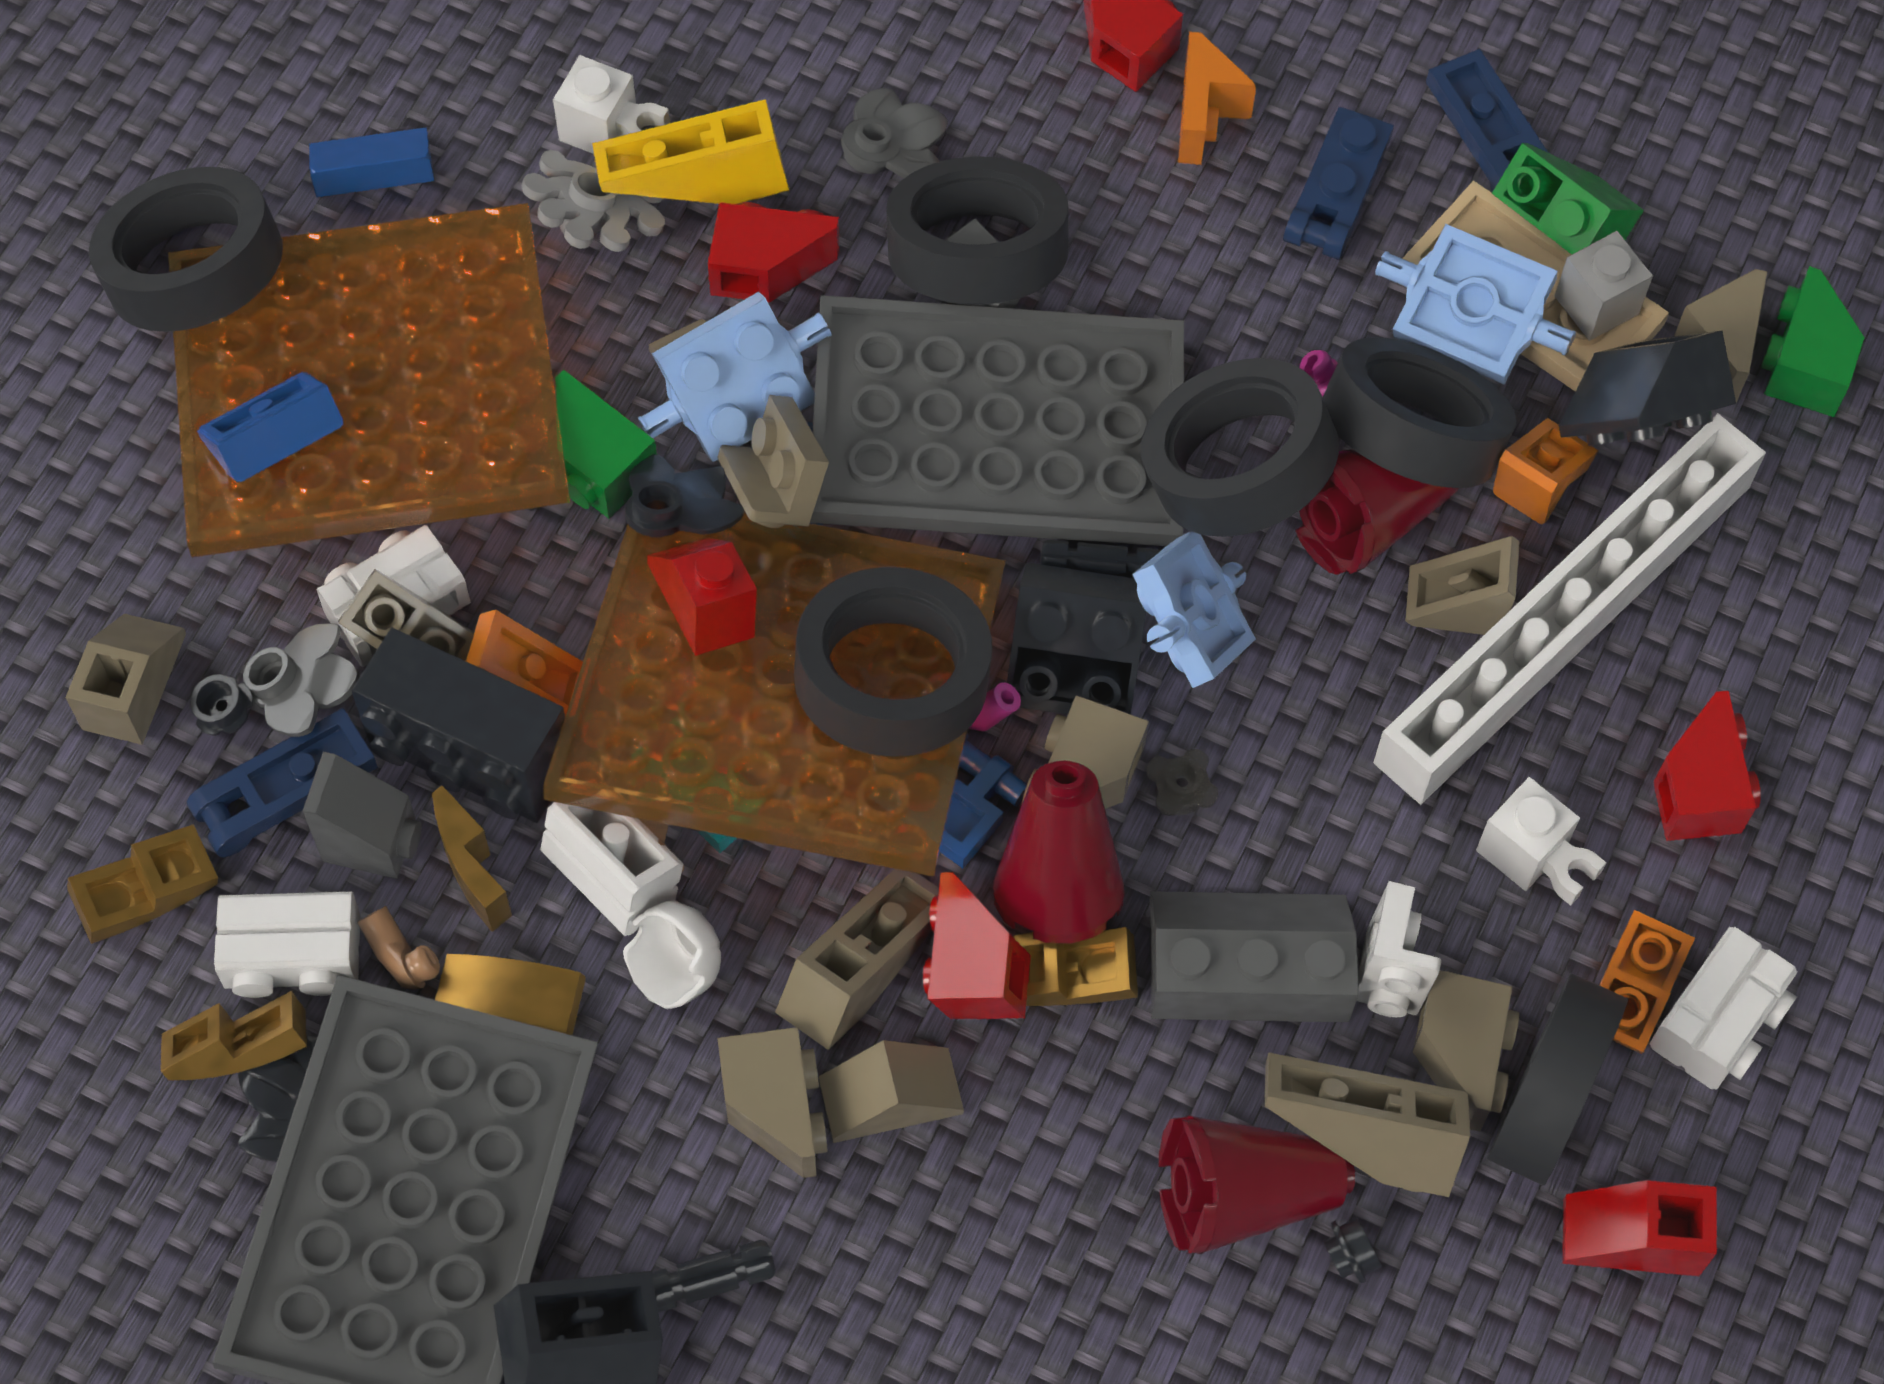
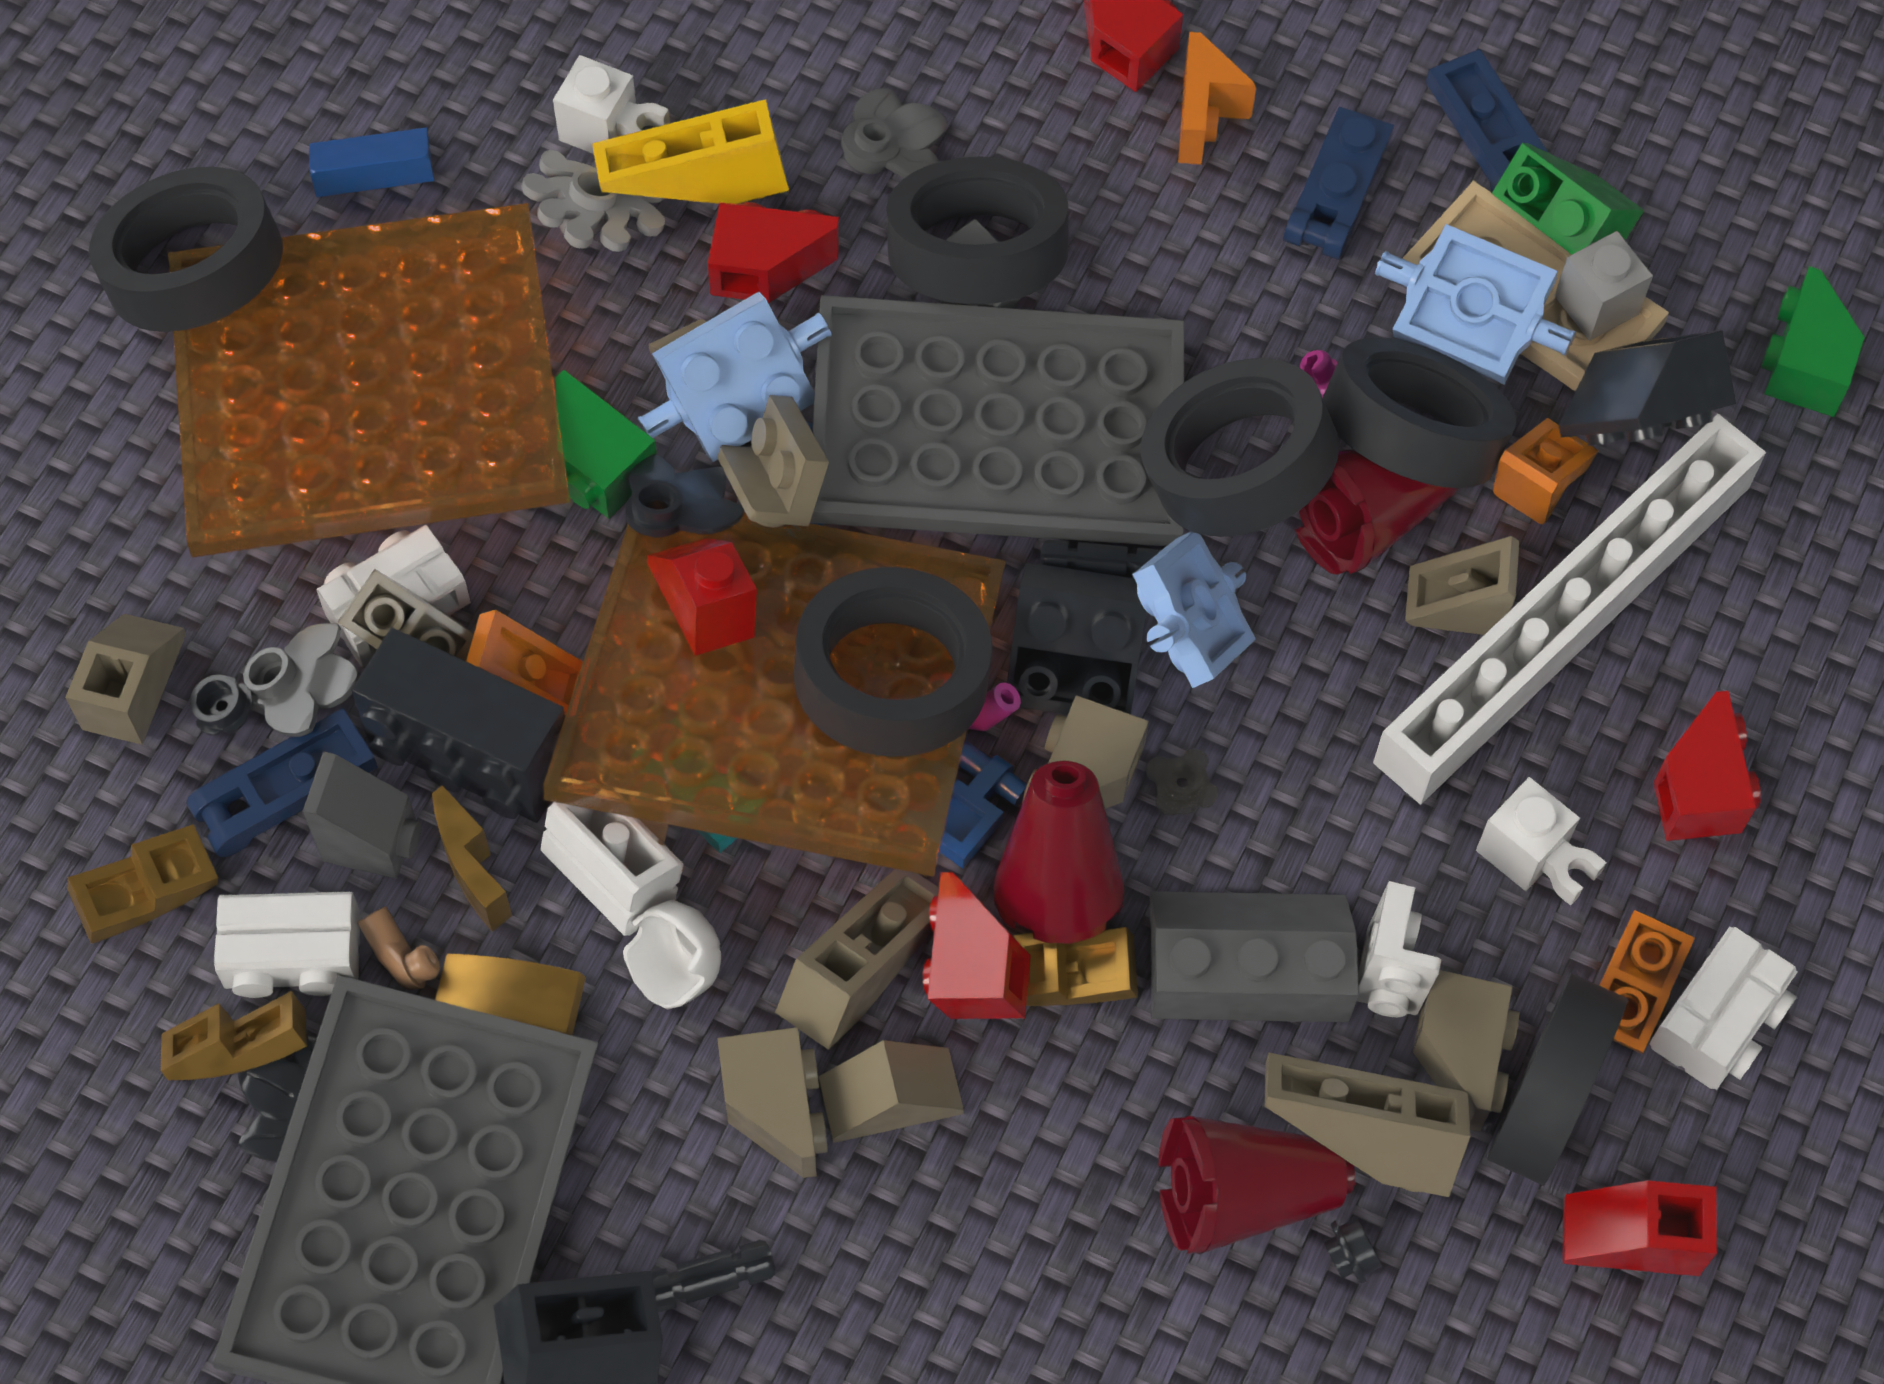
(271, 426): blue slope -> none
(1735, 311): dark tan slope -> none

